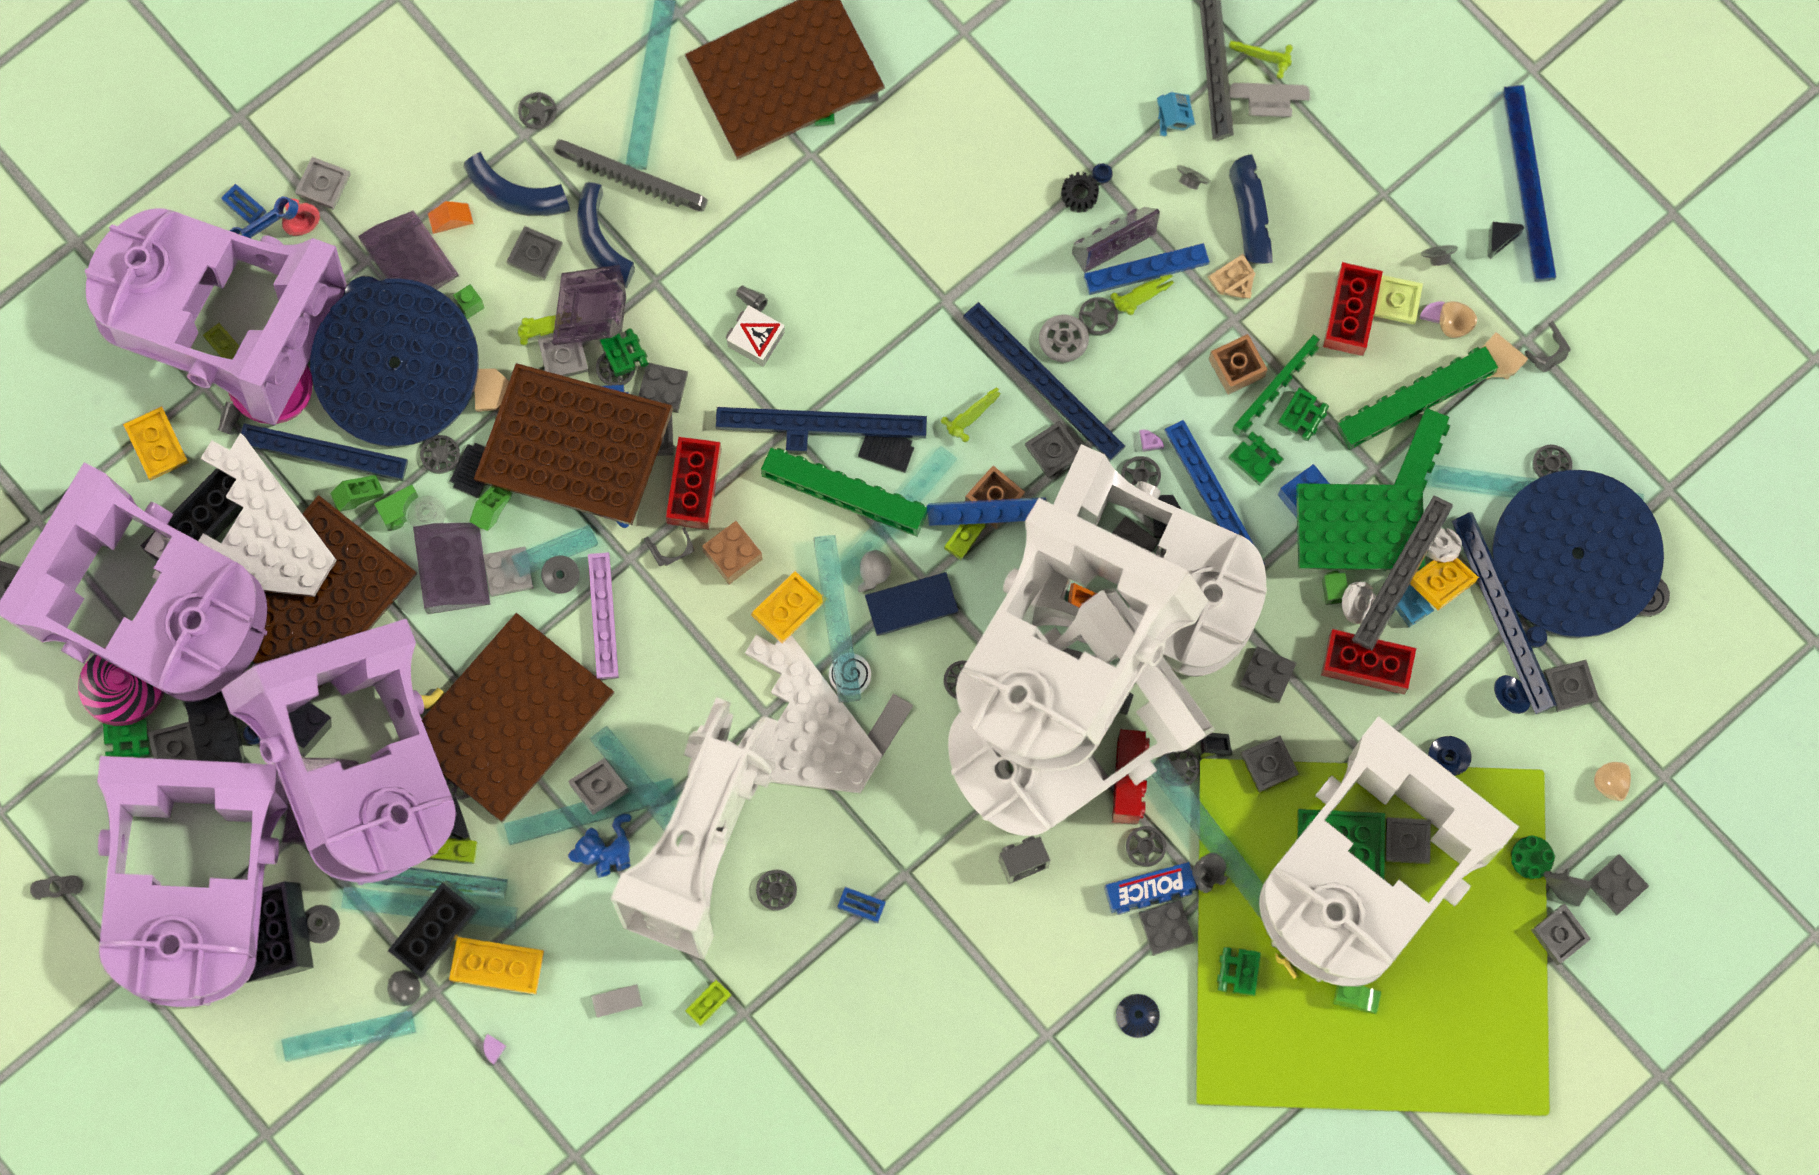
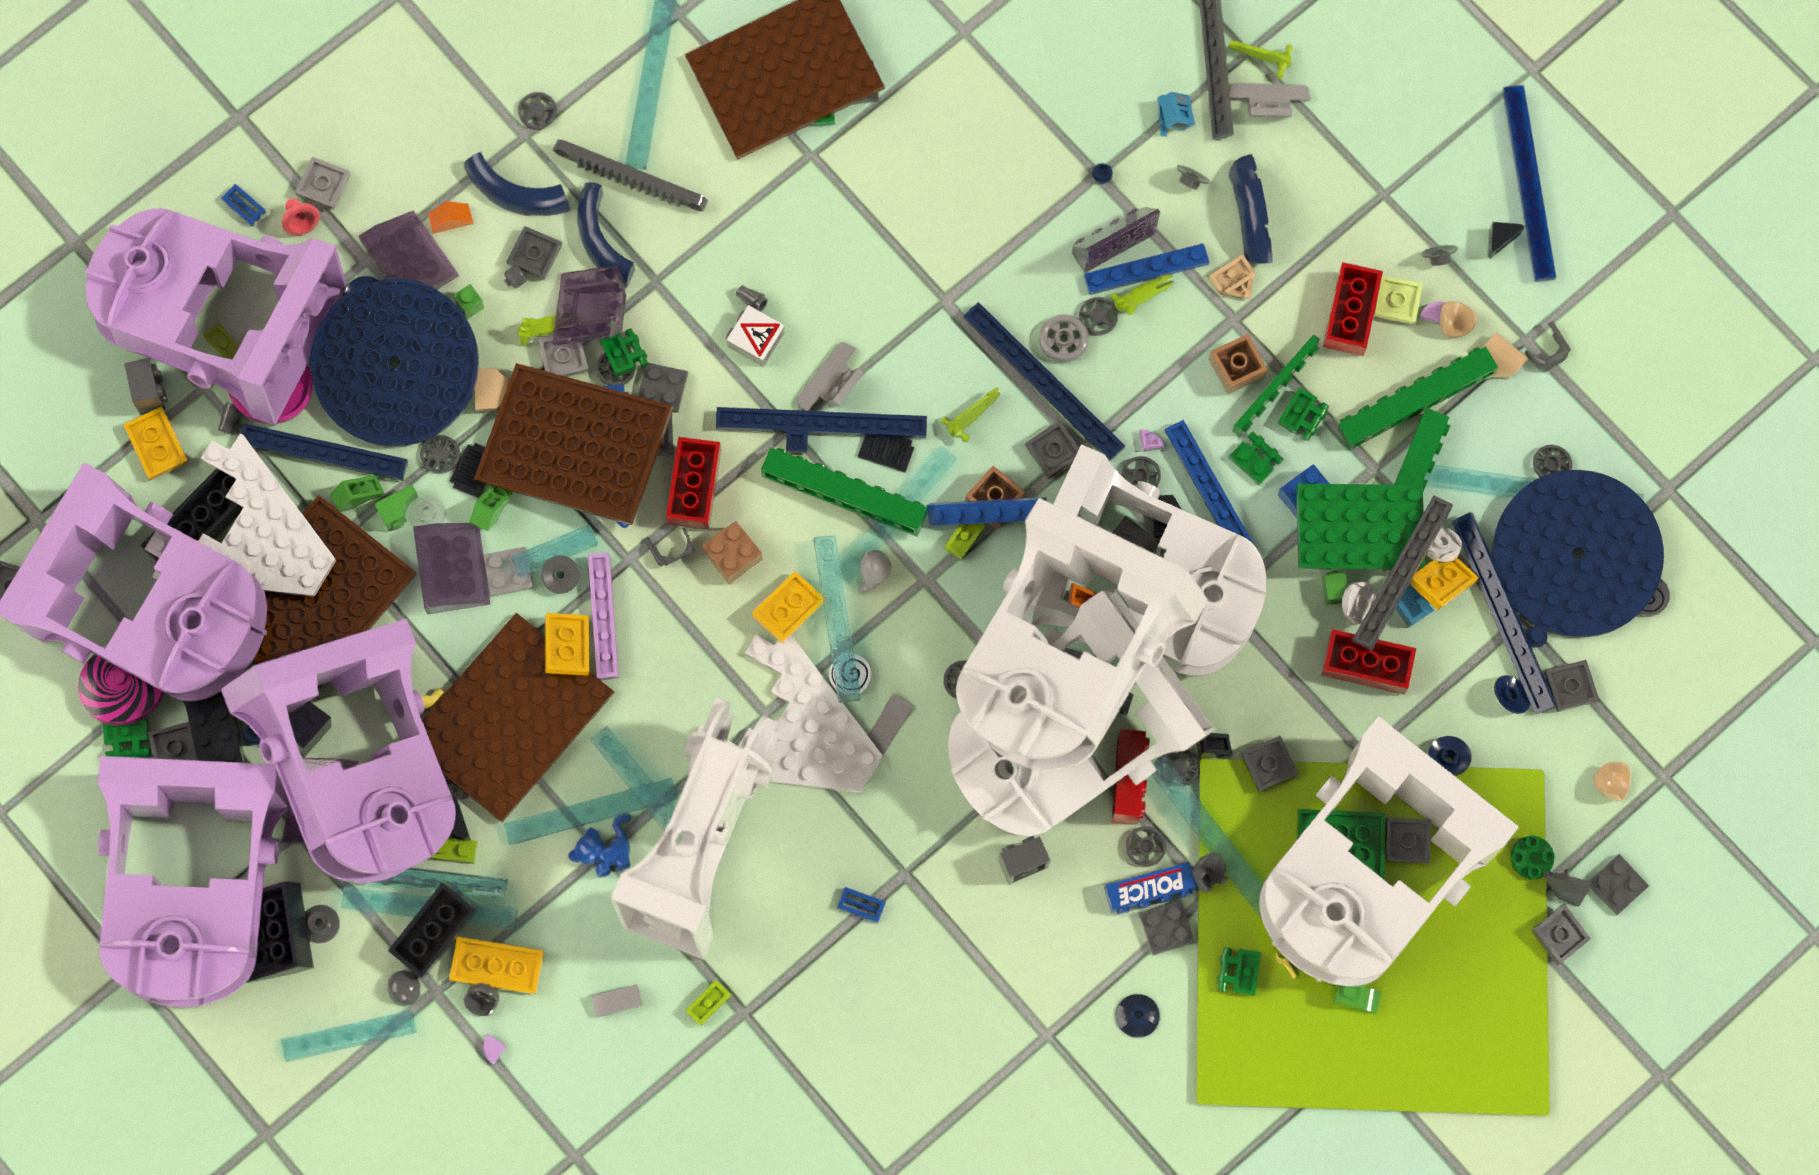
(70, 884): dark grey piece -> none
(145, 385): none -> dark grey brick
(269, 218): blue piece -> none
(481, 999): none -> dark grey hair
(515, 277): none -> dark grey piece
(567, 644): none -> yellow plate
(598, 786): light grey plate -> none
(776, 890): dark grey wheel -> none
(832, 380): none -> light grey plate
(911, 603): dark blue tile -> none
(1080, 180): black tyre -> none
(1268, 674): dark grey plate -> none

